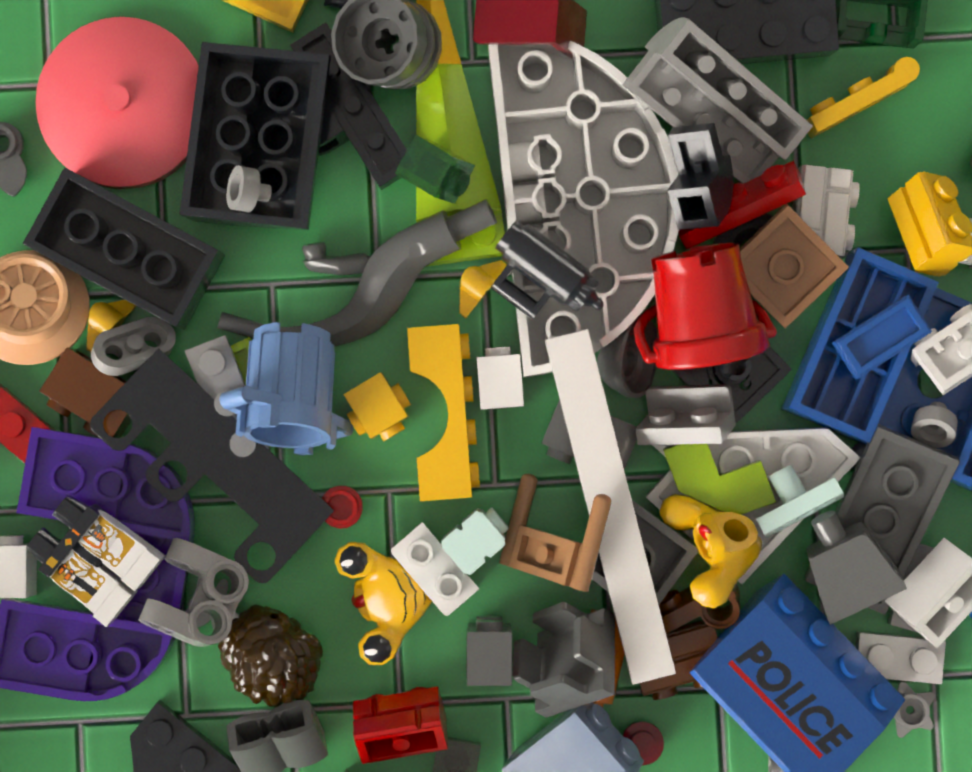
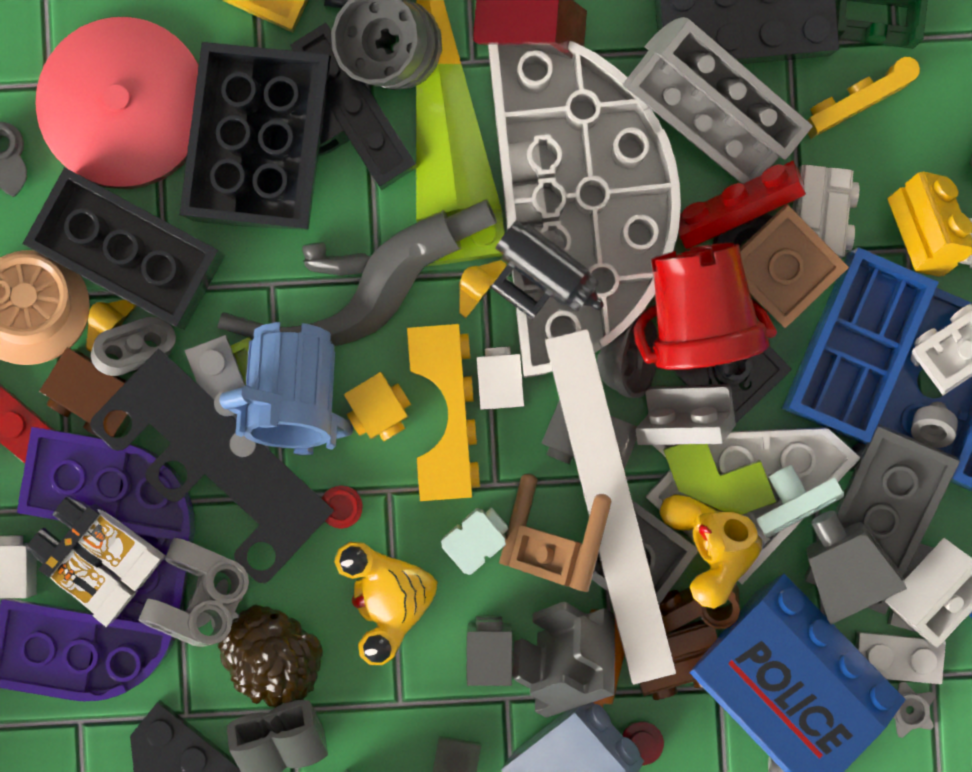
(245, 189): light grey tile -> none
(399, 724): red brick -> none
(433, 569): white bracket -> none
(435, 169): clear green brick -> none
(704, 179): black brick -> none
(881, 337): blue tile -> none

